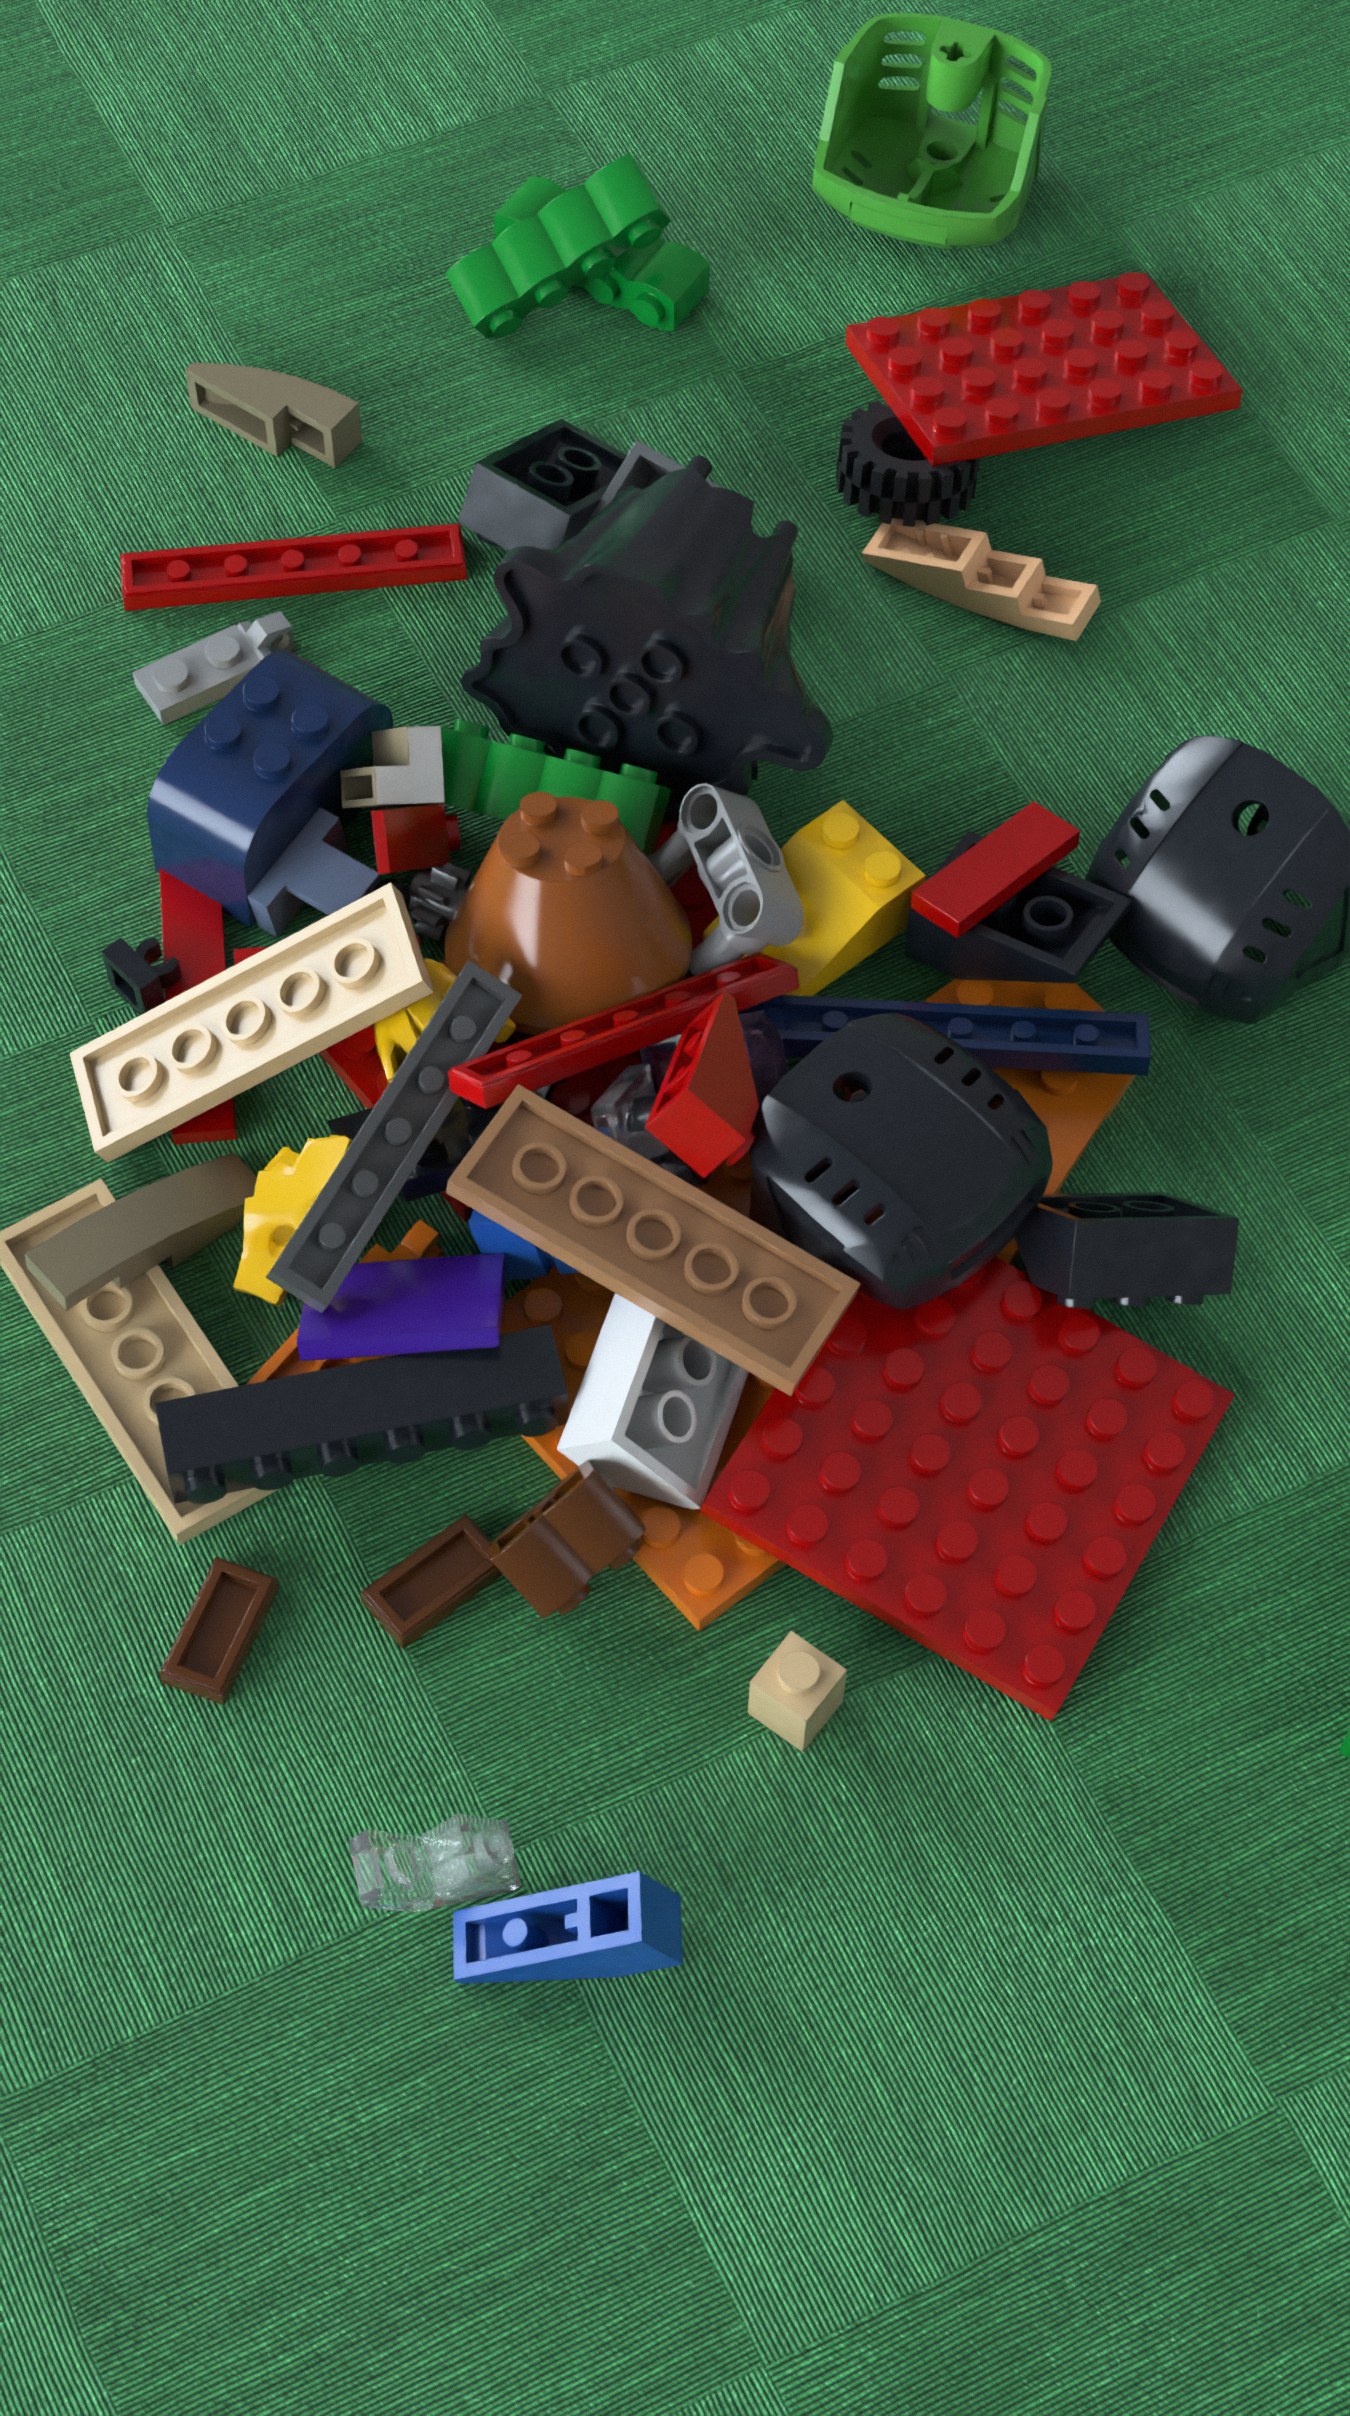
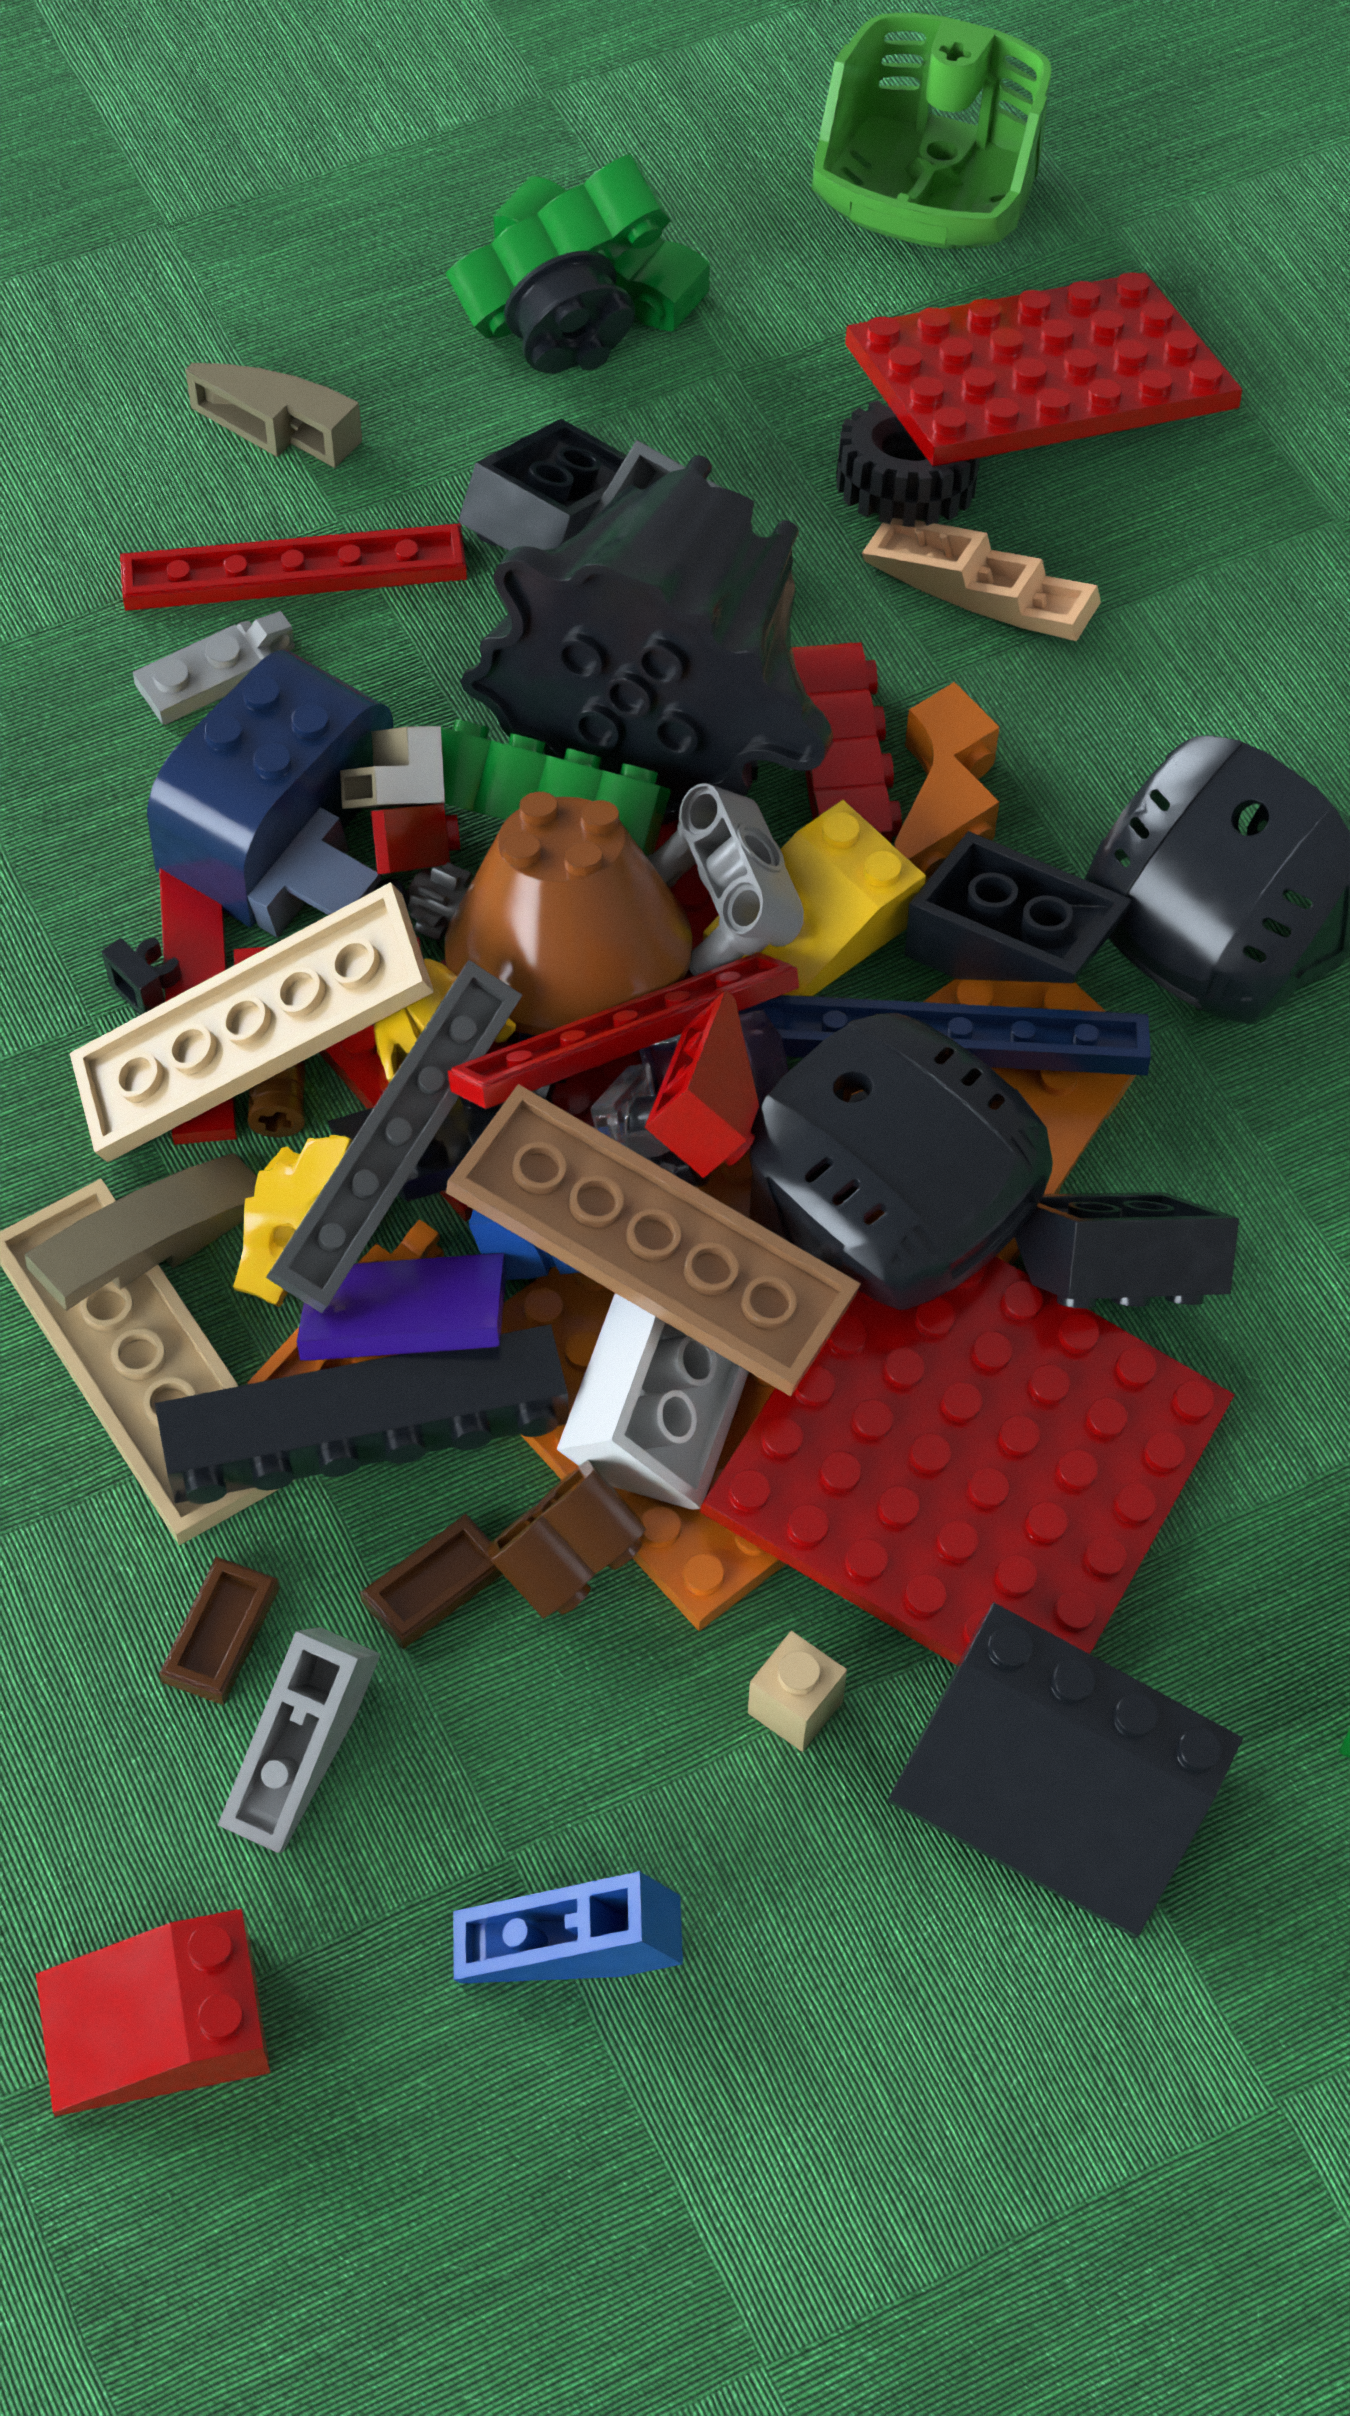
(153, 2015): none -> red slope
(278, 1103): none -> reddish brown hinge
(298, 1735): none -> light grey slope
(442, 1867): clear slope -> none
(569, 312): none -> black wheel
(854, 767): none -> red brick
(955, 748): none -> orange arch
(995, 869): red tile -> none
(1065, 1770): none -> black slope

